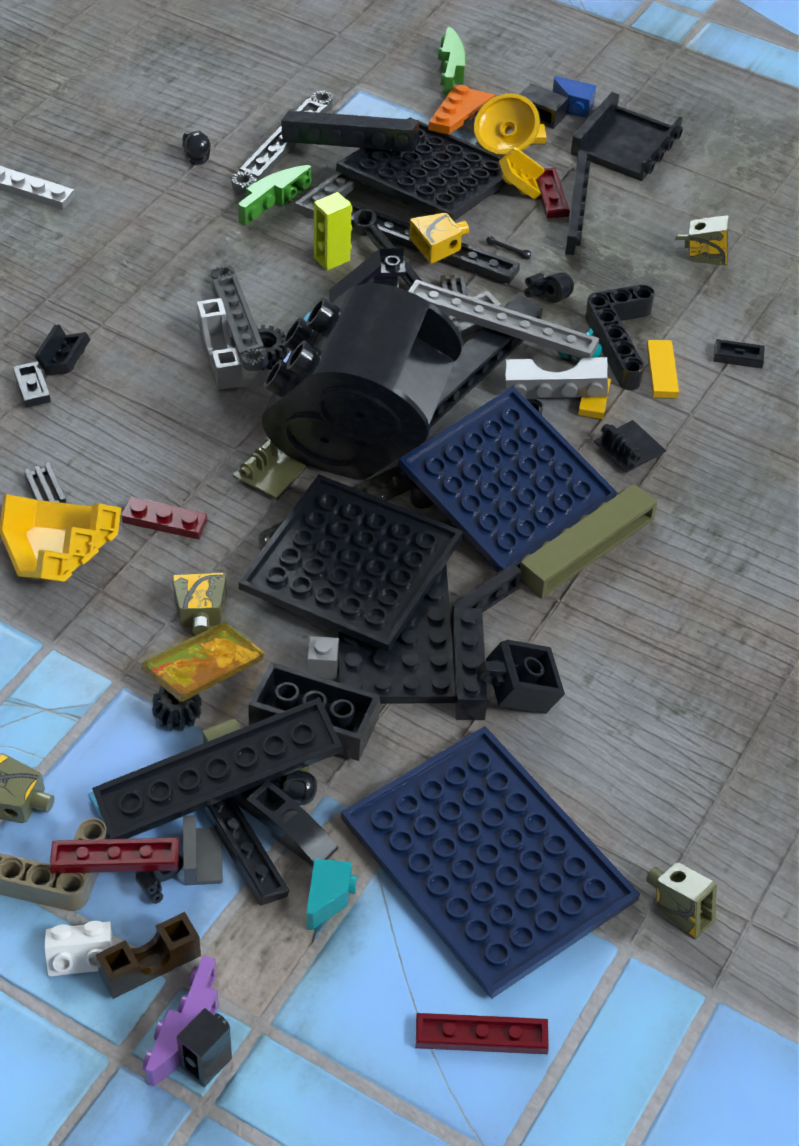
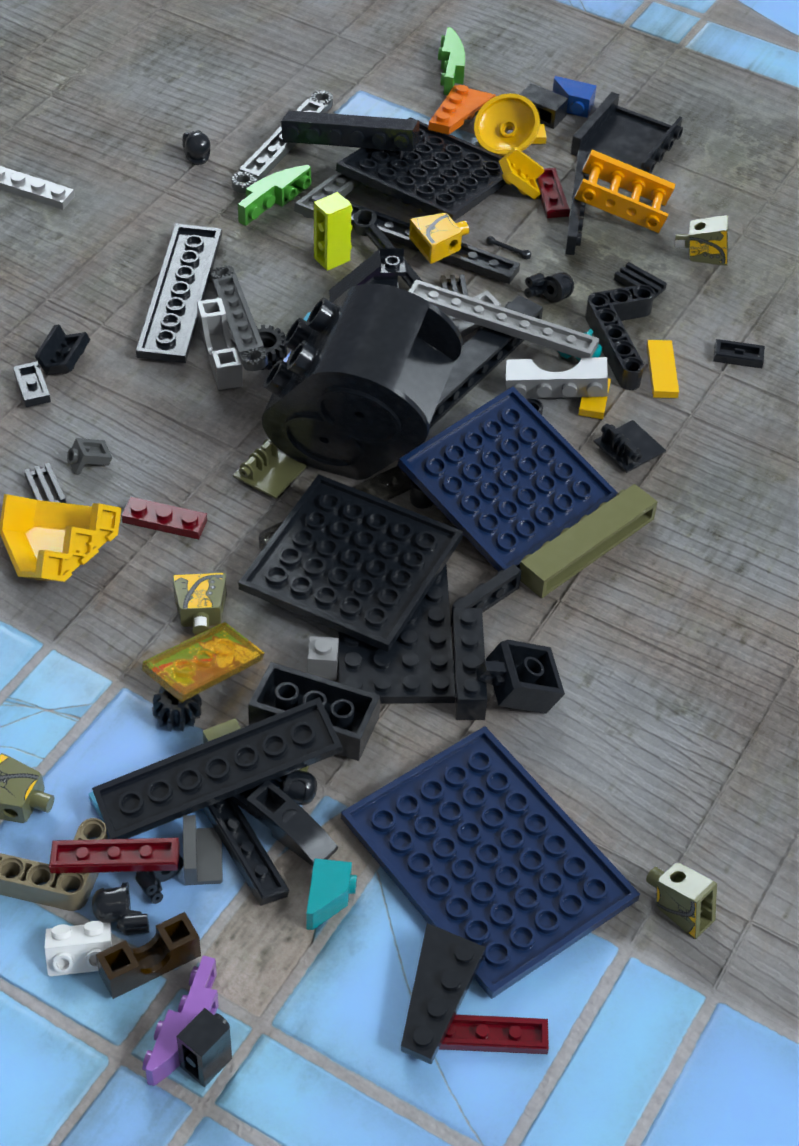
(88, 452): none -> dark grey bracket
(114, 906): none -> black piece
(180, 285): none -> plate
(440, 985): none -> black wing
(631, 179): none -> light orange fence
(633, 275): none -> black tile

